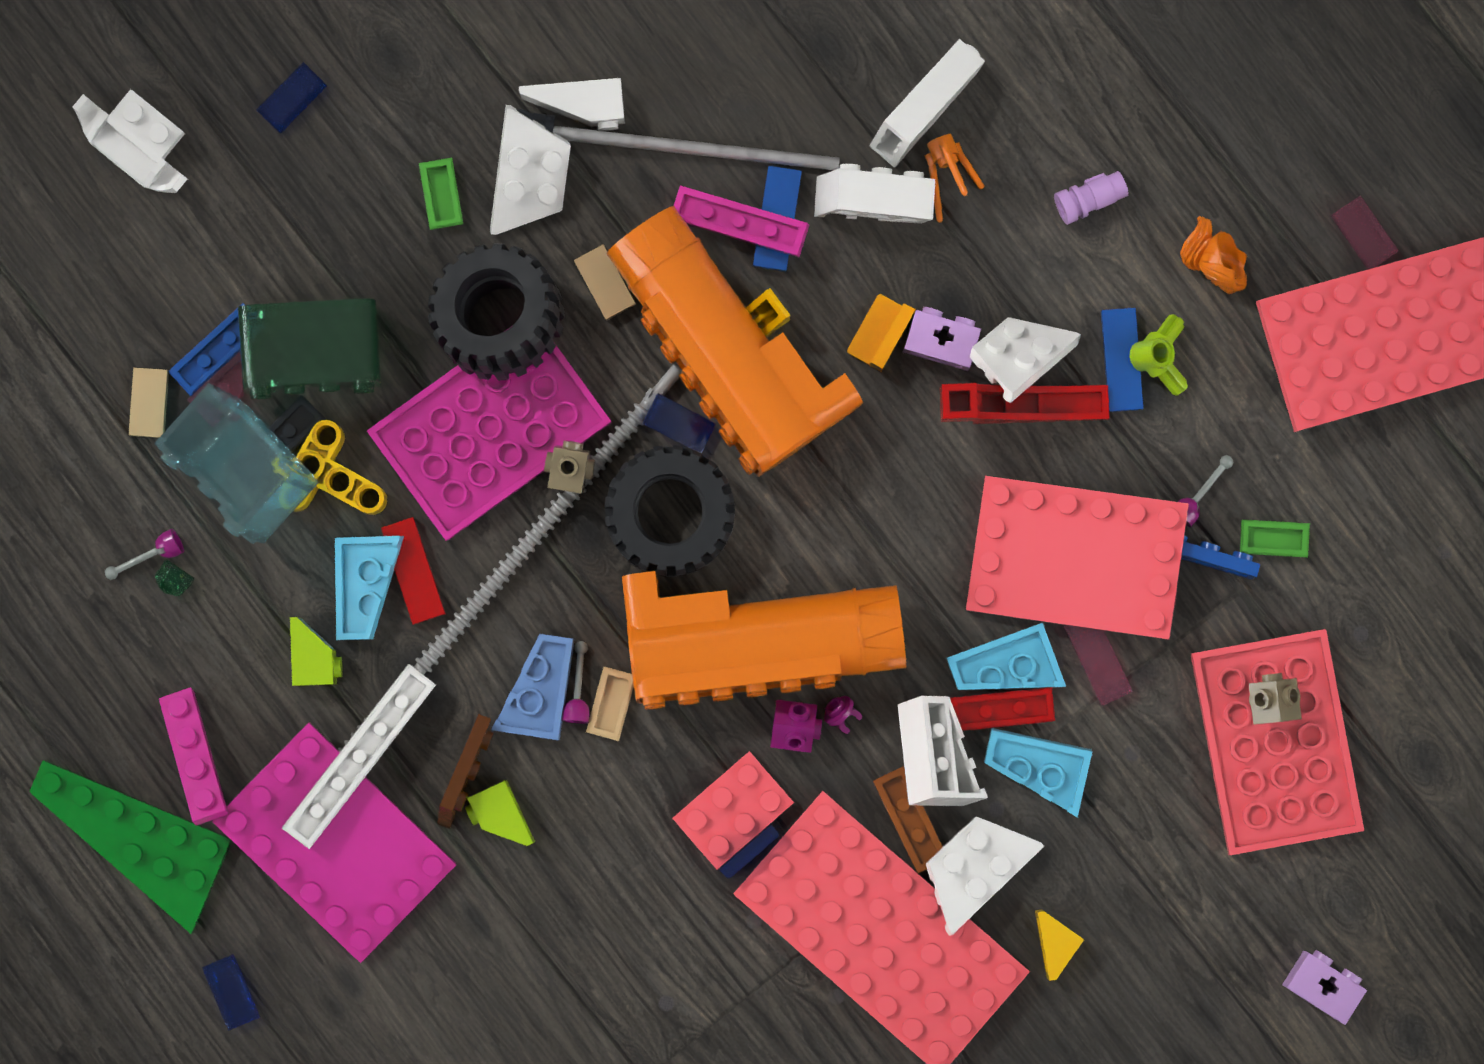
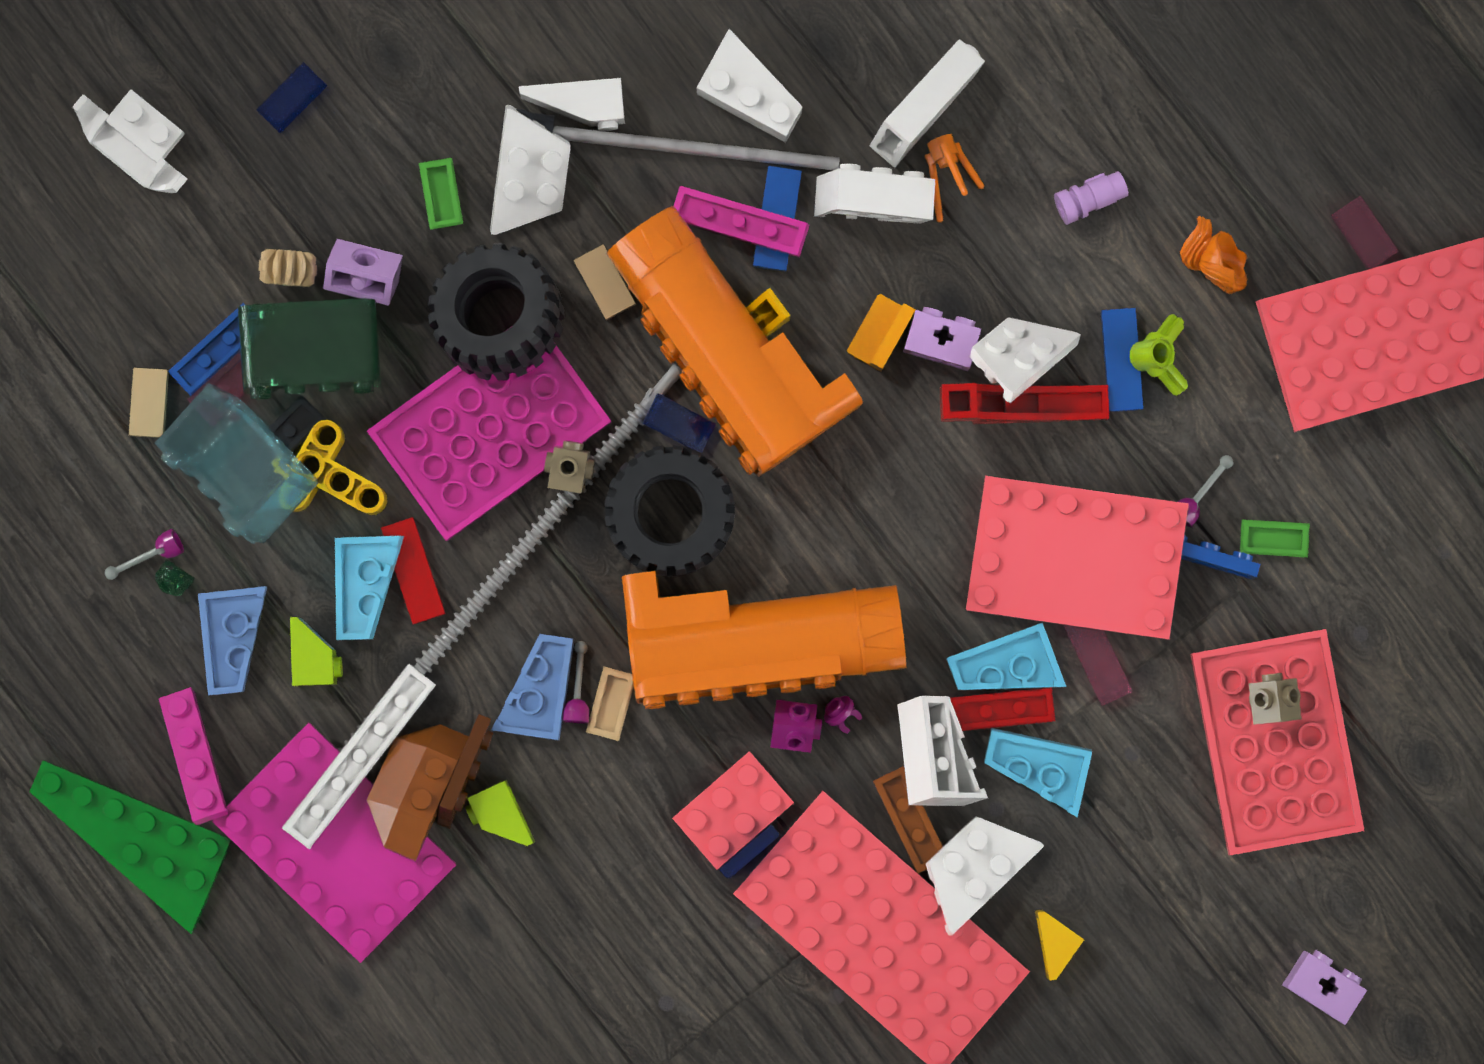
(229, 636): none -> medium blue wing
(231, 992): clear blue tile -> none
(287, 268): none -> tan gear
(362, 271): none -> lavender brick
(412, 787): none -> dark orange wedge
(748, 89): none -> white wedge

